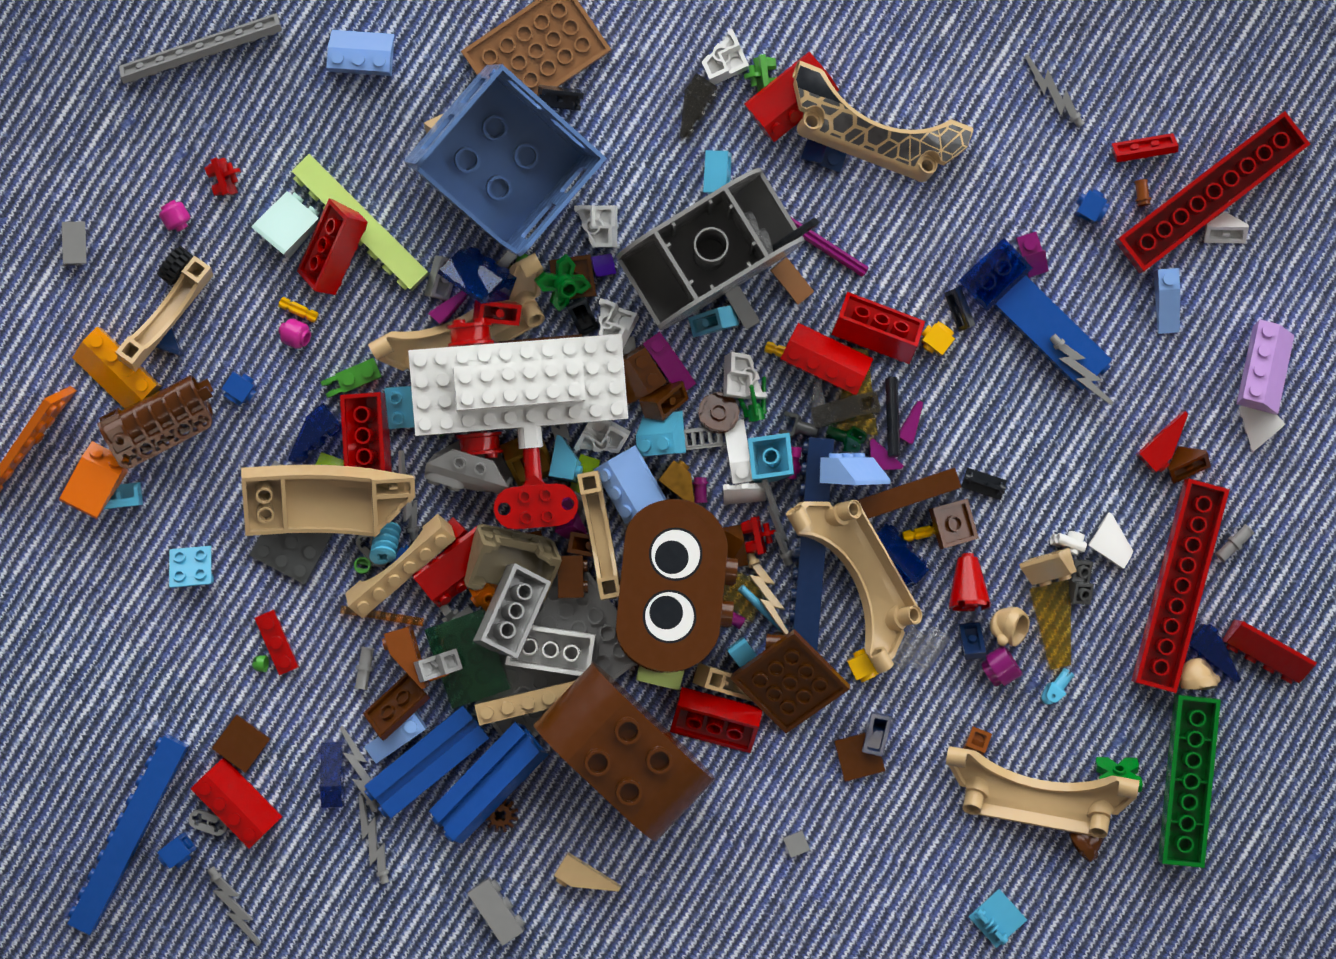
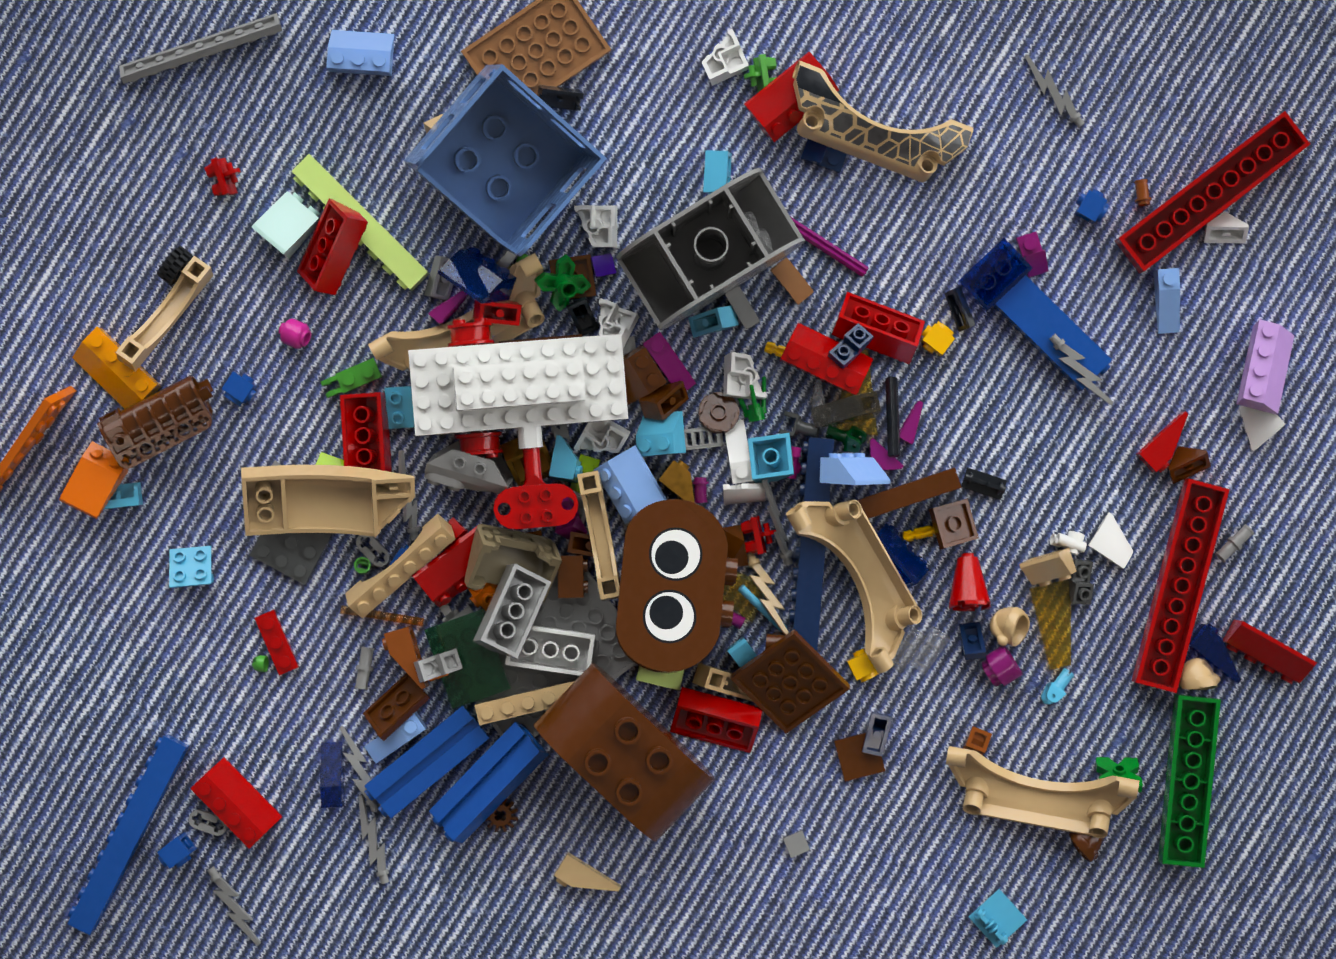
(74, 243): light grey hinge -> none
(170, 343): dark blue slope -> none
(174, 216): dark pink head -> none
(241, 743): reddish brown tile -> none
(298, 309): yellow axle -> none
(315, 429): clear blue slope -> none
(385, 544): medium azure piece -> none
(496, 910): light grey brick -> none
(696, 98): clear smoke slope -> none
(796, 234): black bar -> none
(851, 346): none -> dark blue slope
(1145, 147): red plate -> none

